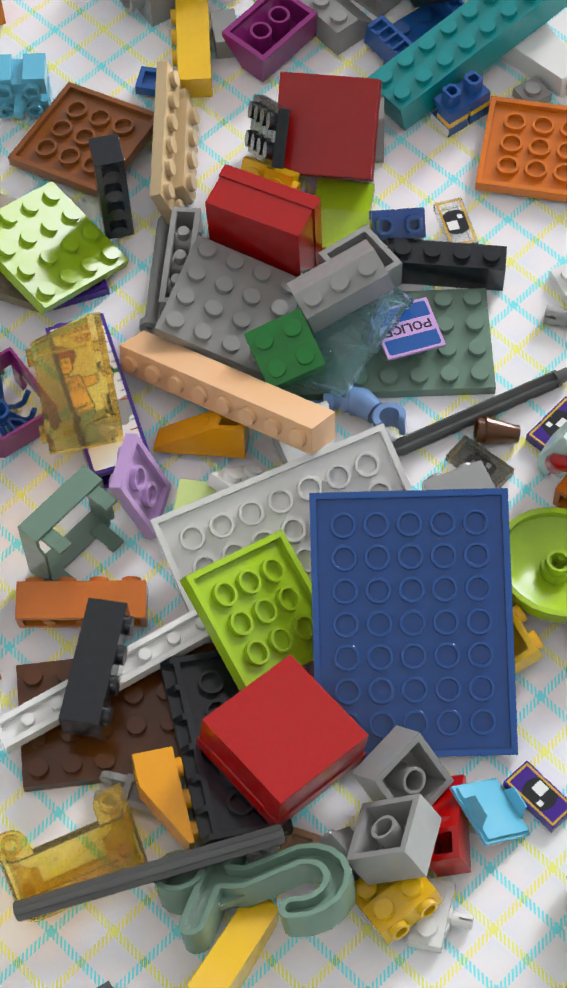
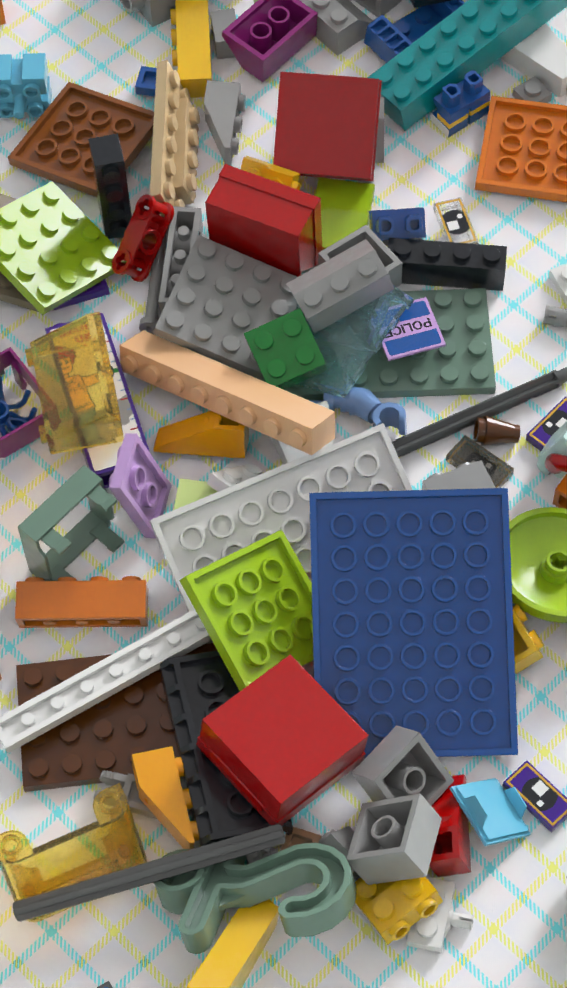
(96, 667): black brick -> none
(142, 238): none -> red piece
(222, 110): none -> light grey slope
(267, 130): black plate -> none

